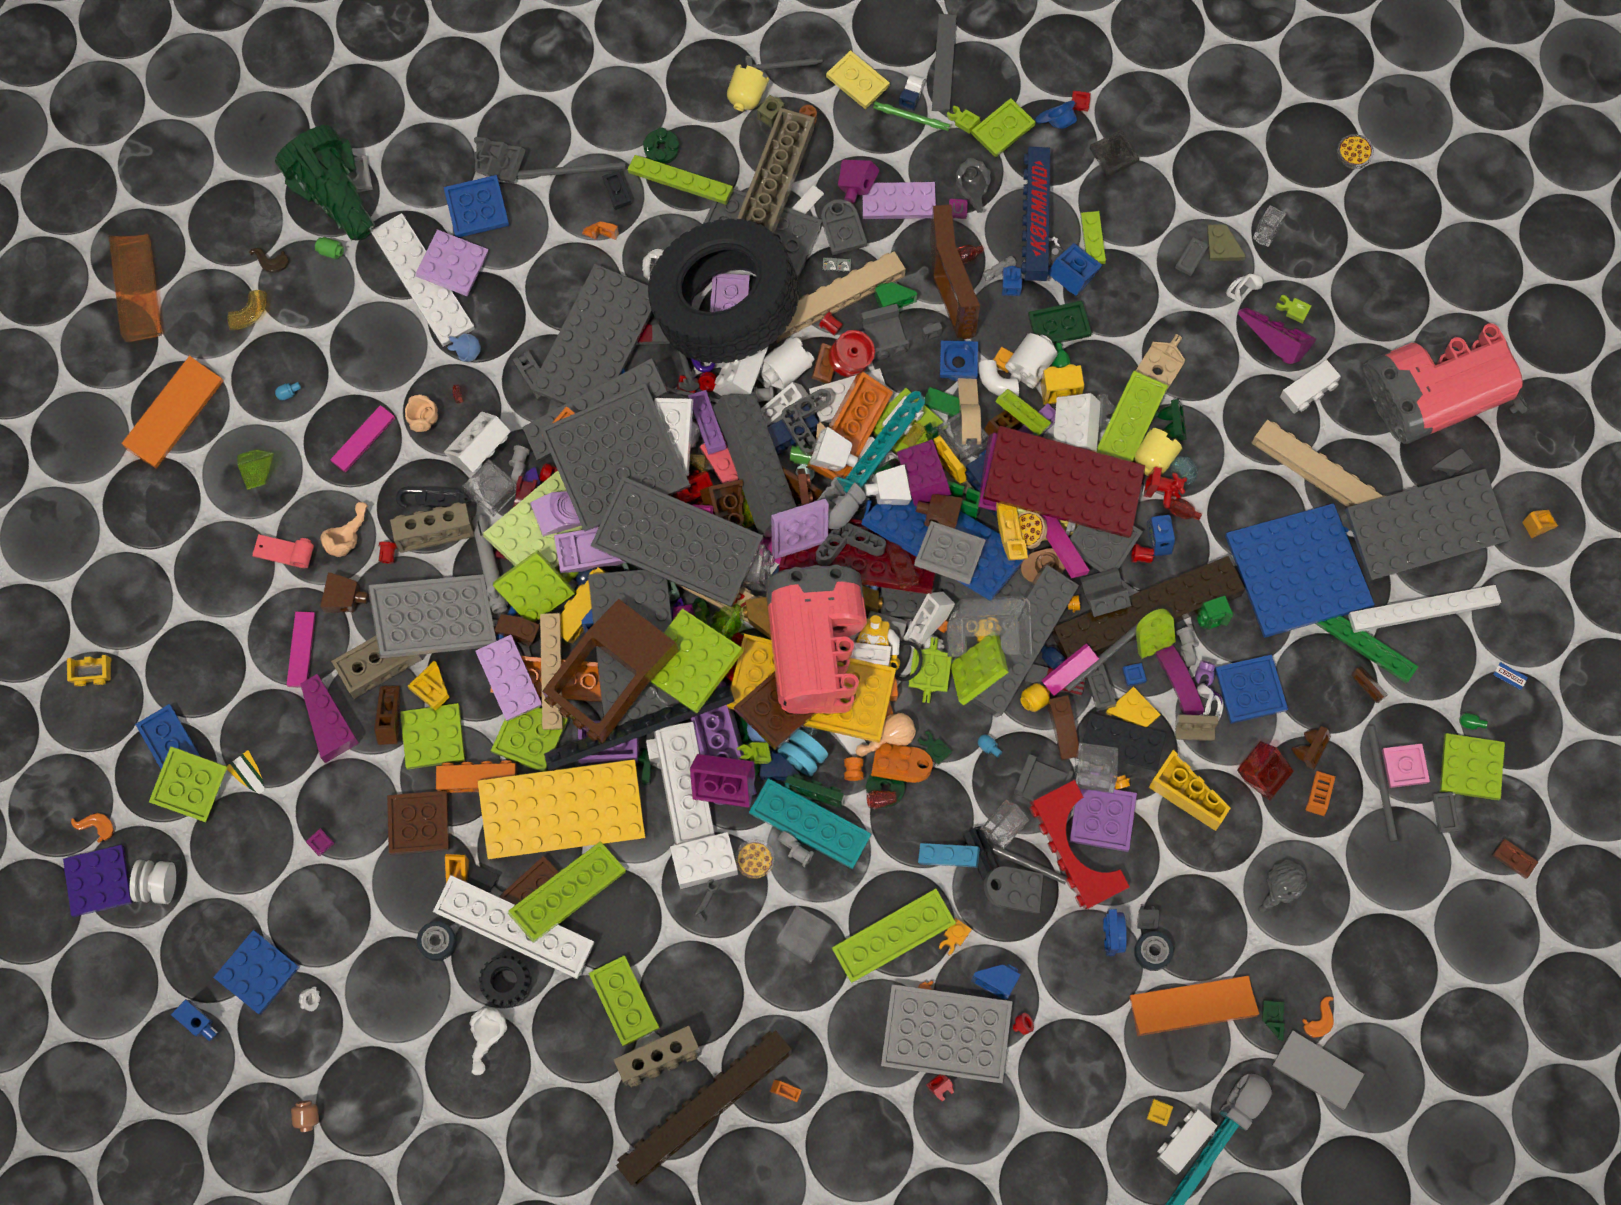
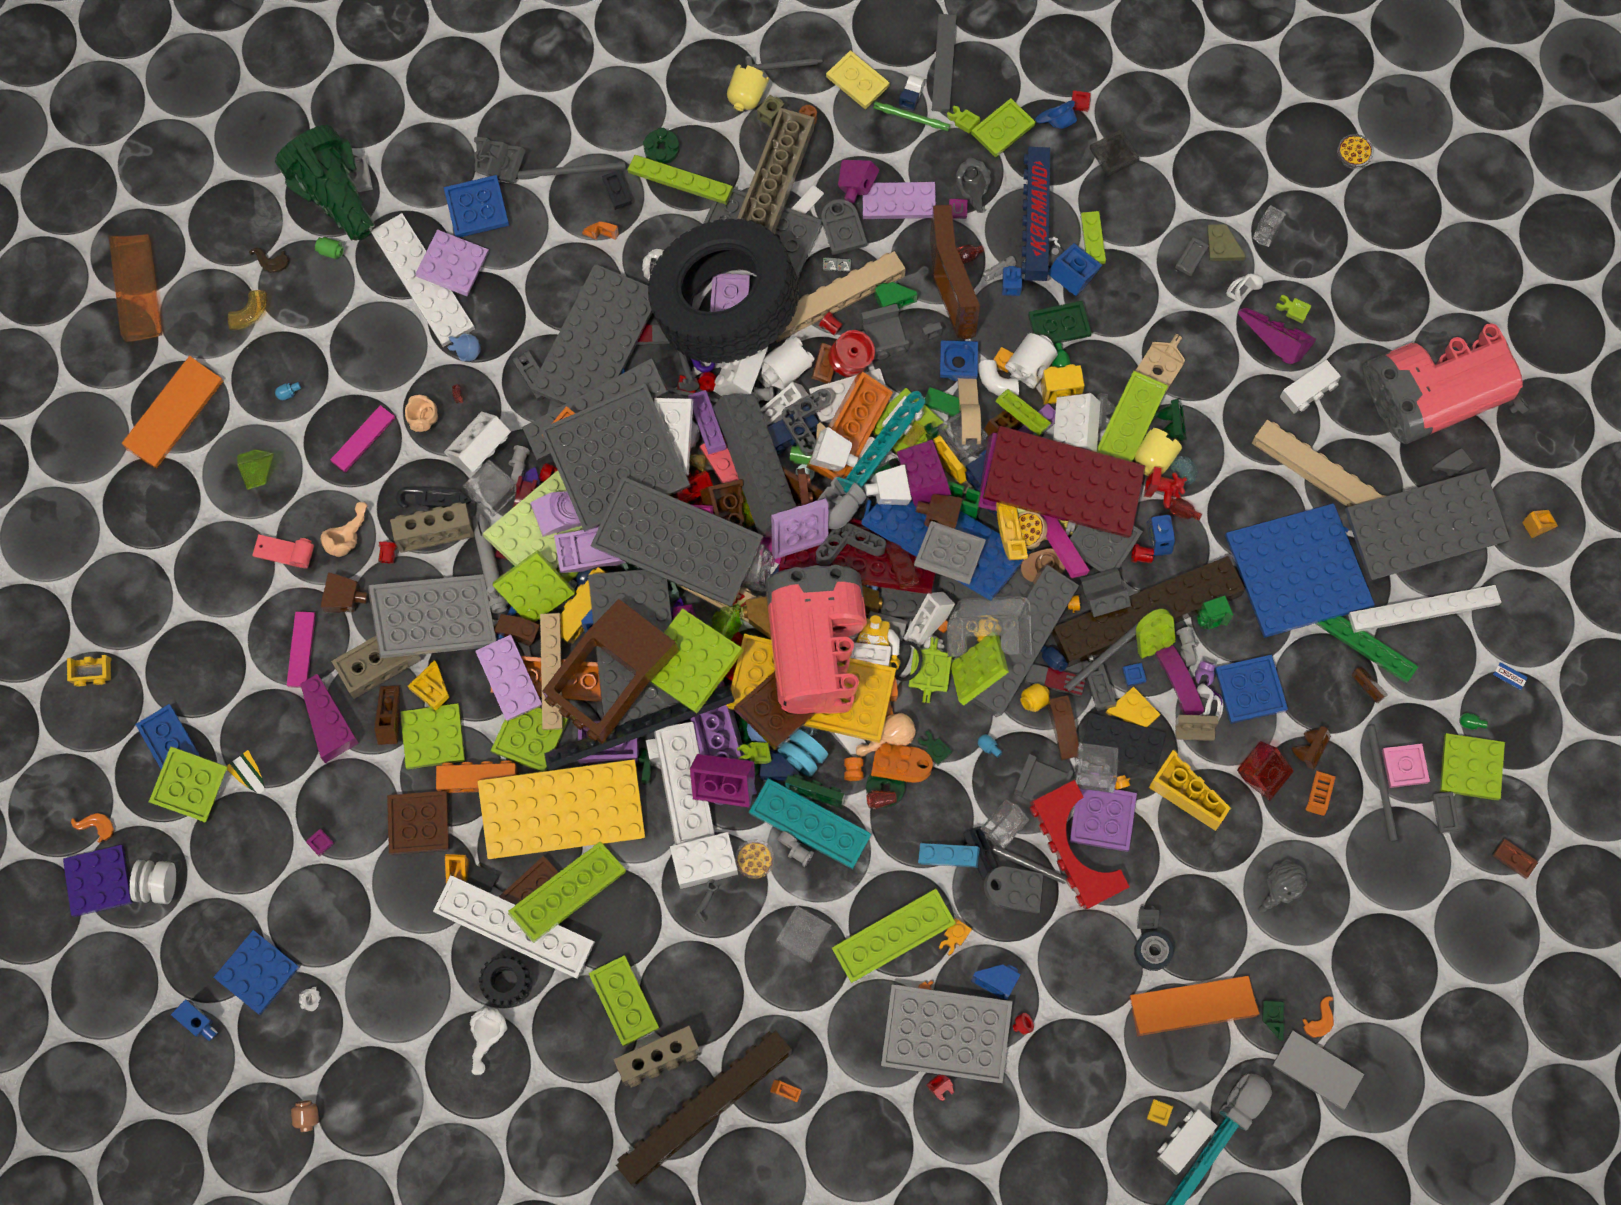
(428, 933): wheel -> none
(700, 609): dark green slope -> none
(1070, 669): tile -> none
(1115, 932): blue piece -> none

